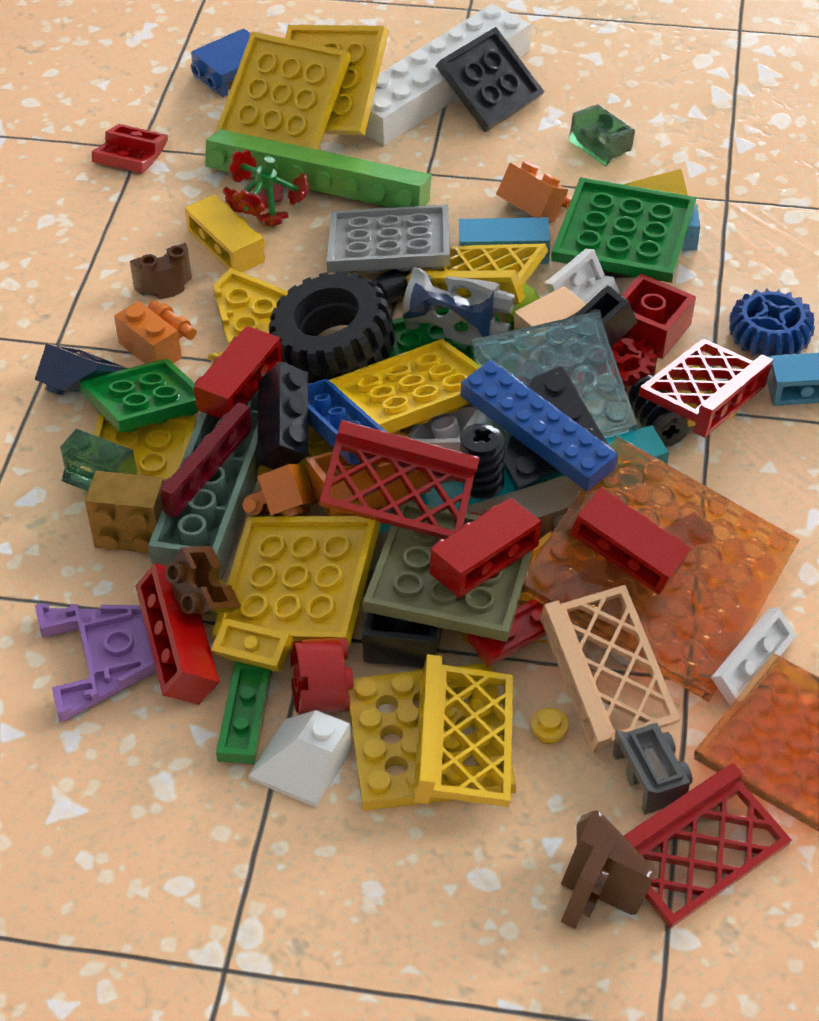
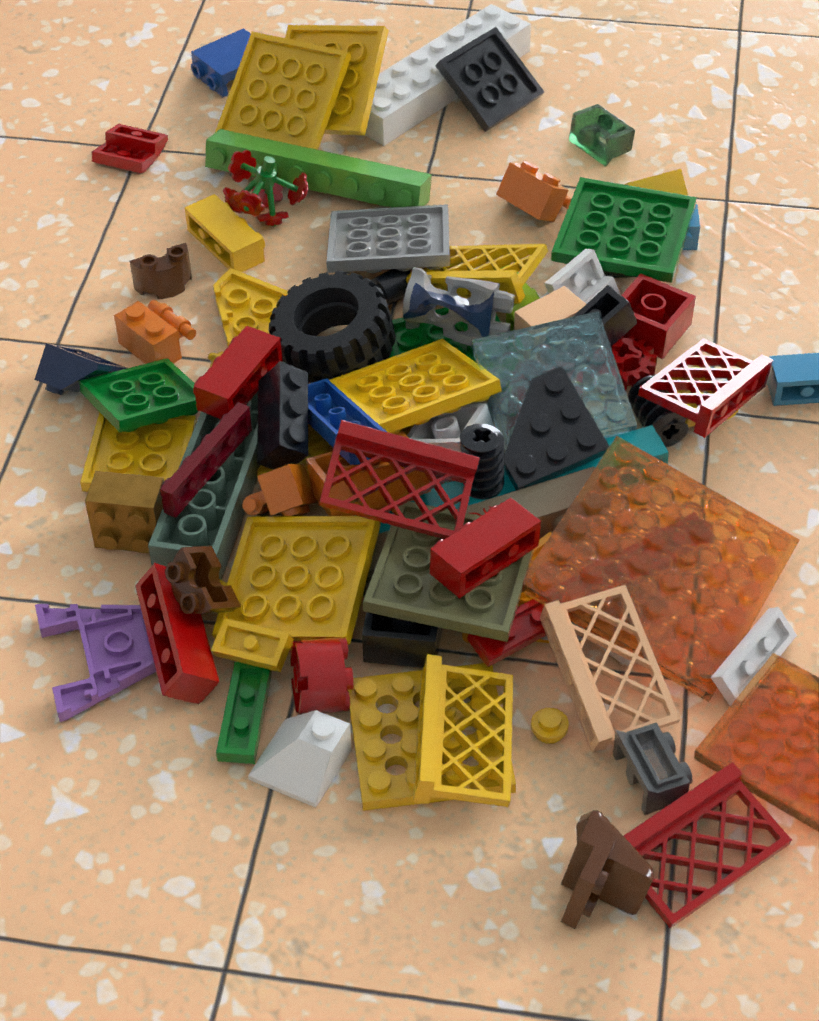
(88, 453): clear green window -> none
(505, 232): dark azure brick -> none
(539, 425): blue piece -> none
(630, 540): red brick -> none
(771, 323): blue gear -> none

